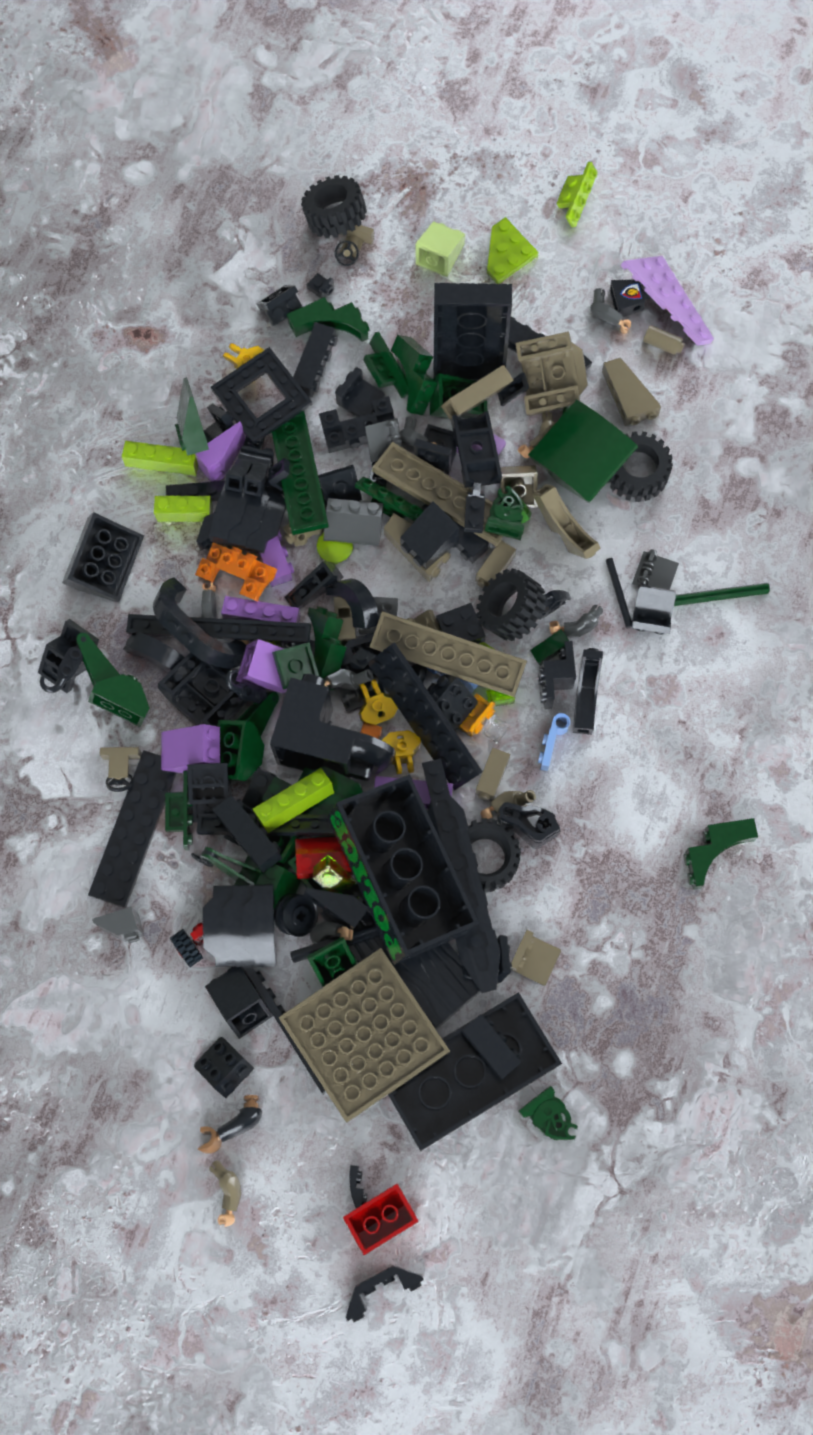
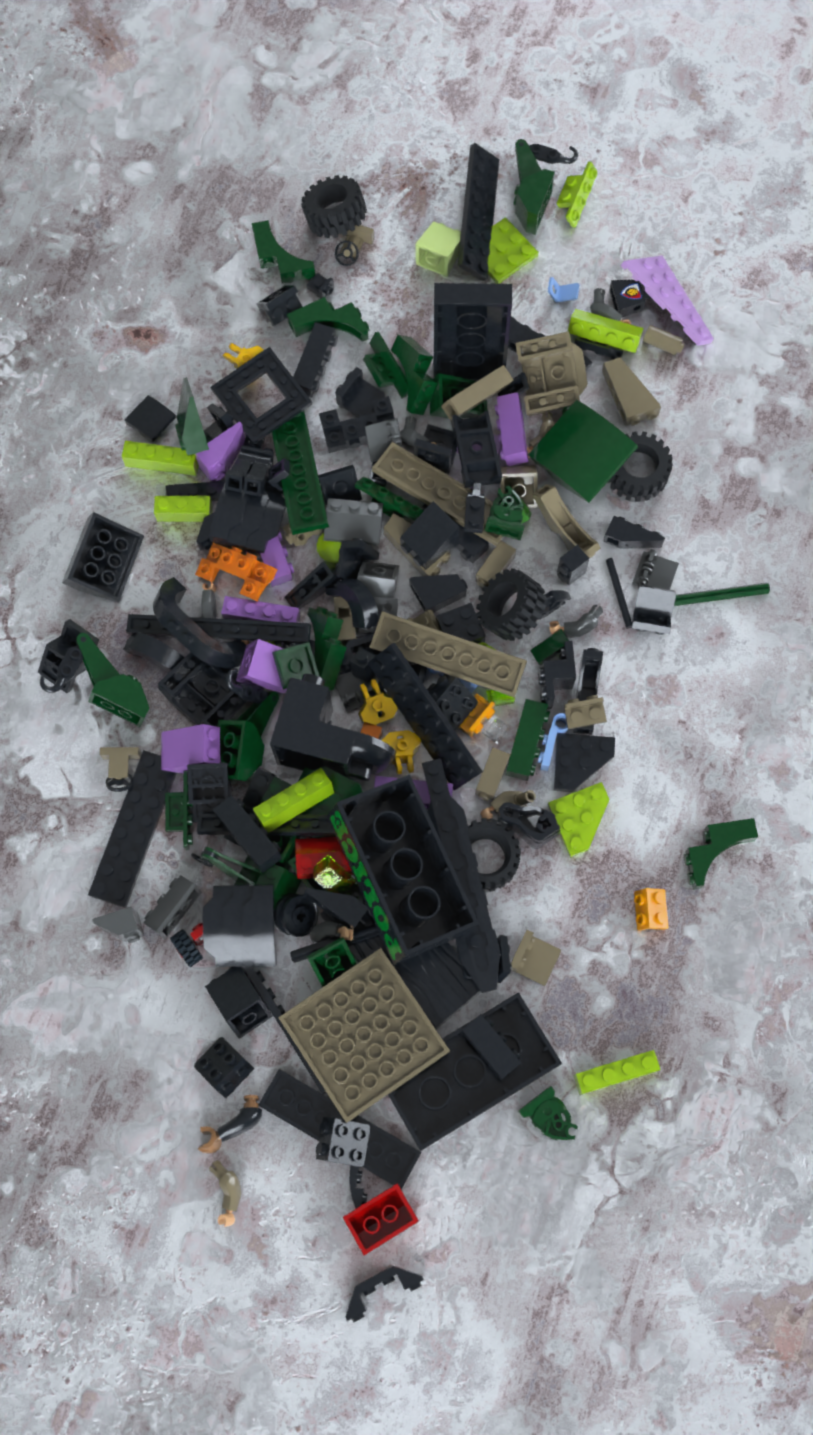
(150, 418): none -> black slope
(172, 906): none -> dark grey slope
(272, 254): none -> dark green arch
(305, 1110): none -> black plate
(342, 1142): none -> bracket
(348, 679): dark grey arm -> none
(352, 555): none -> black bracket
(379, 578): none -> dark grey slope
(438, 590): none -> black slope
(478, 211): none -> black plate
(512, 429): none -> medium lavender brick
(527, 739): none -> dark green brick
(535, 184): none -> dark green slope
(564, 292): none -> light blue bracket
(572, 565): none -> black brick
(580, 758): none -> black plate
(580, 816): none -> lime plate
(585, 712): none -> dark tan bracket
(598, 348): none -> black hinge
(605, 330): none -> lime brick
(616, 1072): none -> lime brick
(629, 535): none -> black slope
(651, 909): none -> light orange bracket

